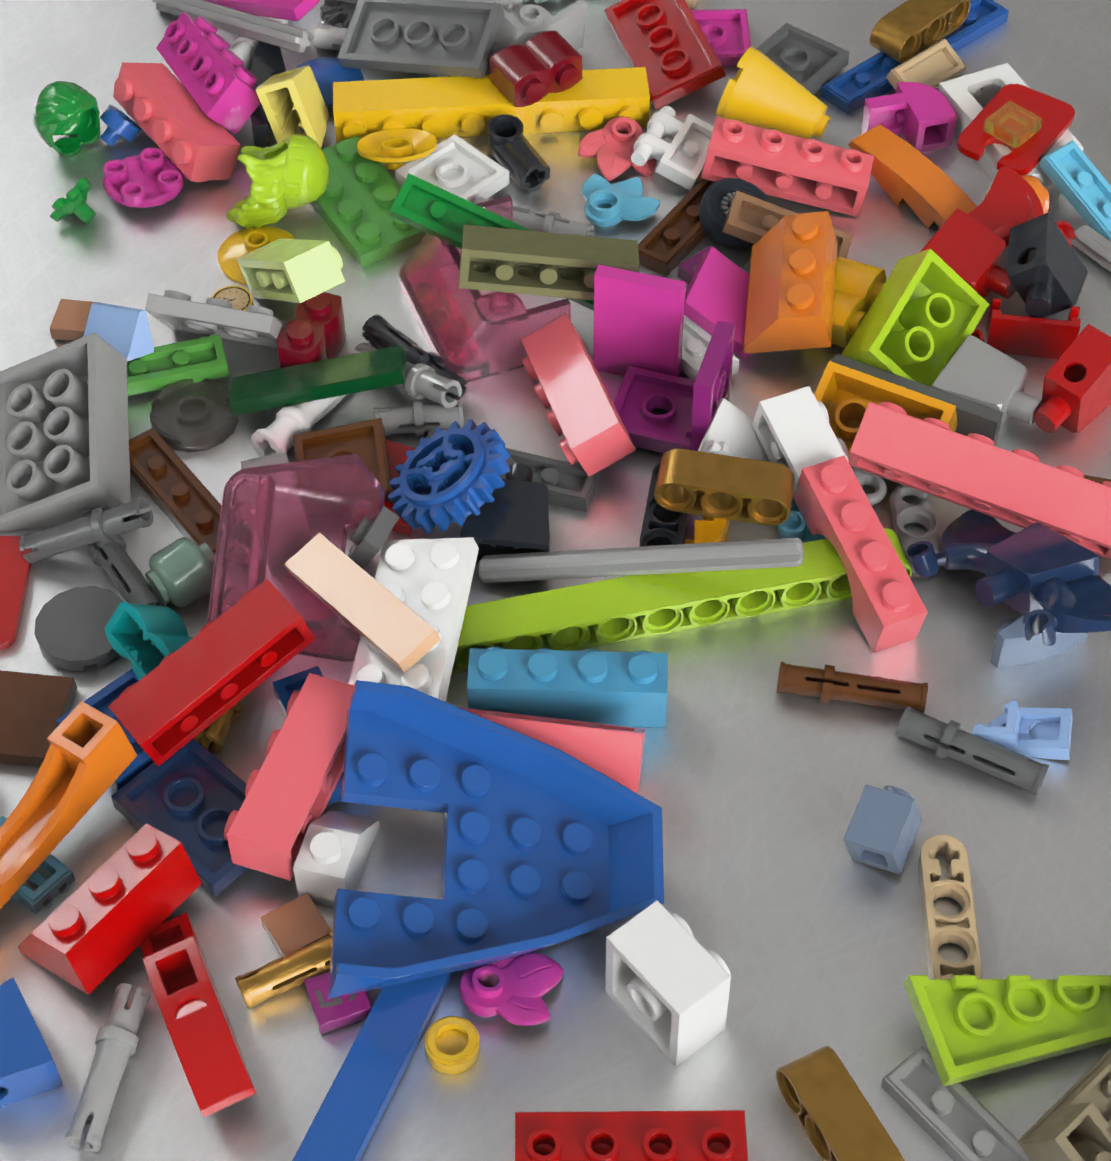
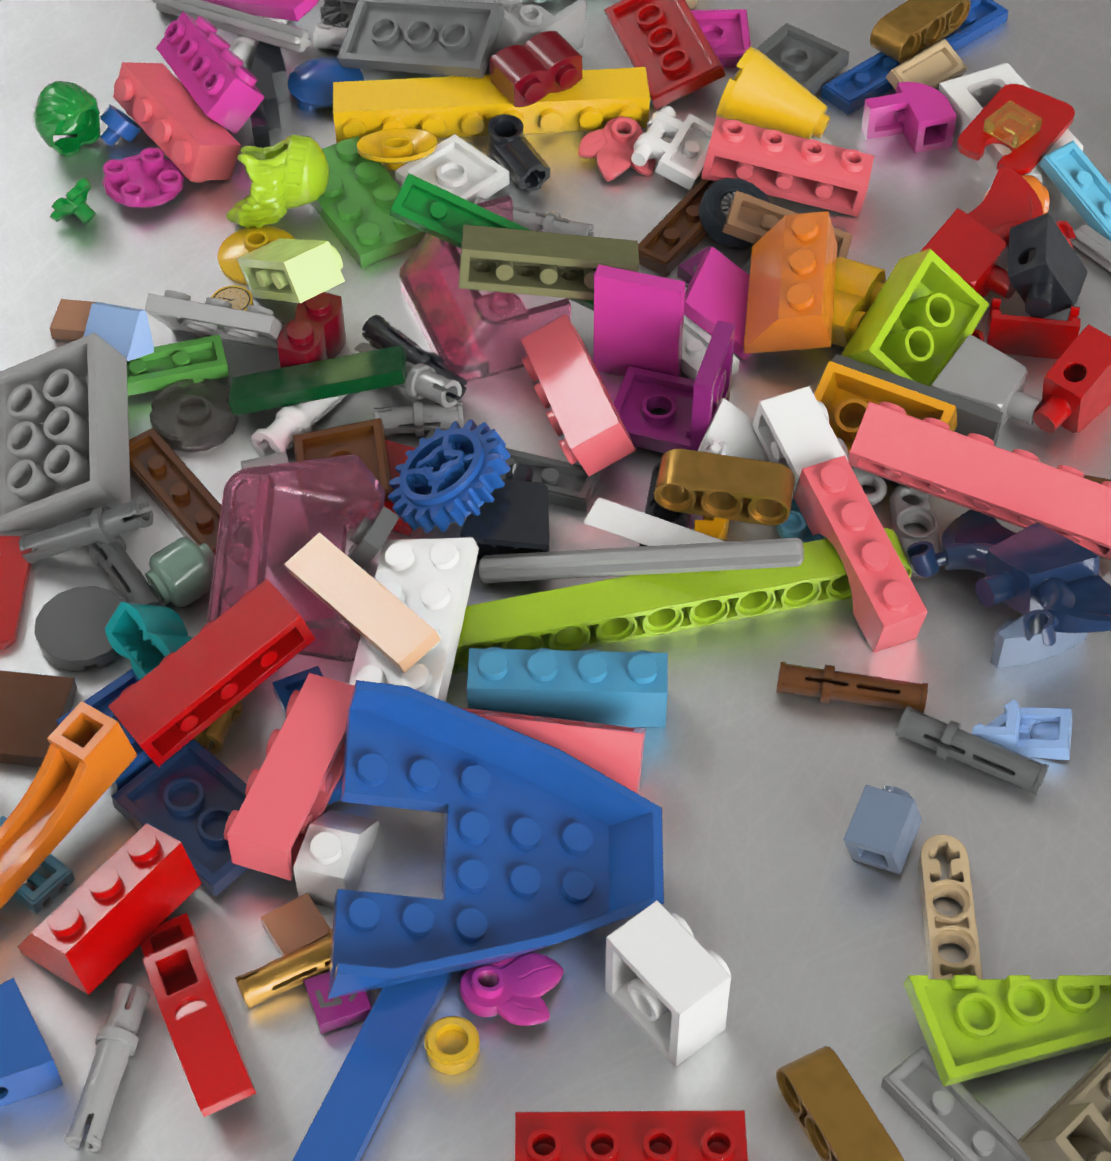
(294, 103): light yellow torso -> none
(612, 203): medium azure plate -> none
(641, 526): none -> white sticker
(911, 177): orange slope -> none

